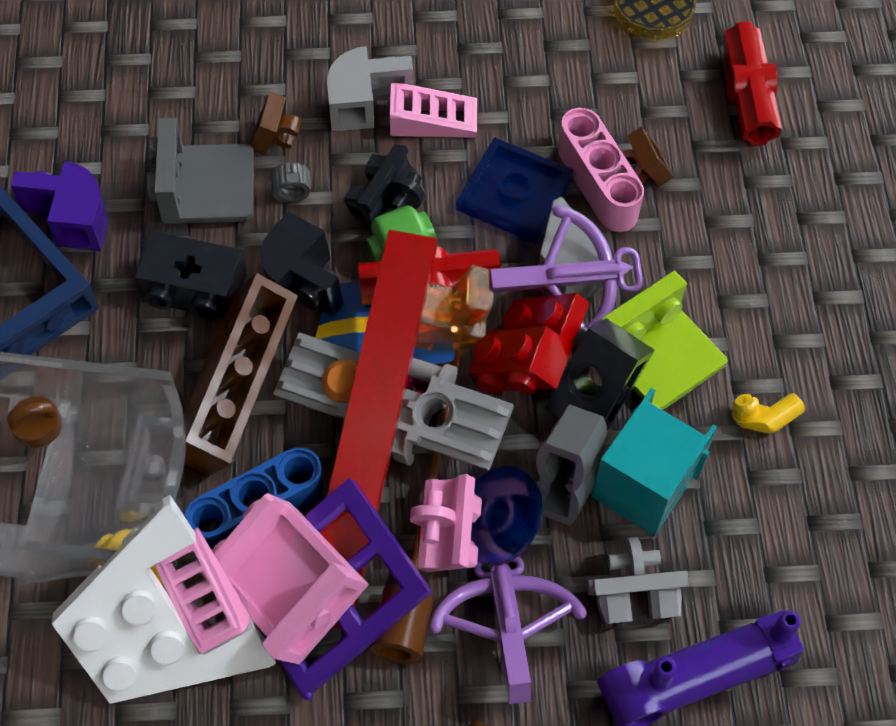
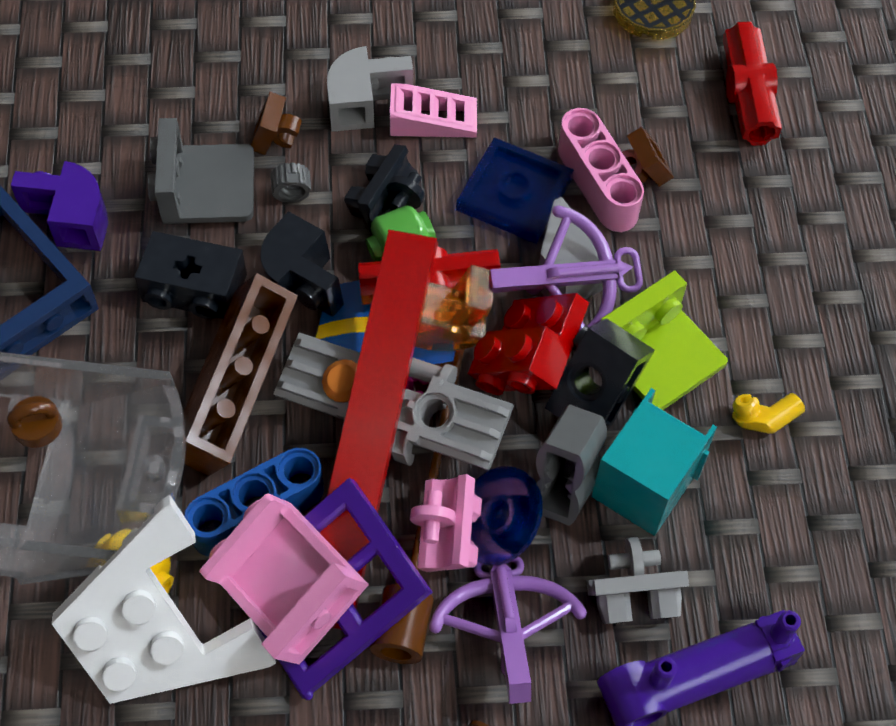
(194, 618): bright pink slope -> none

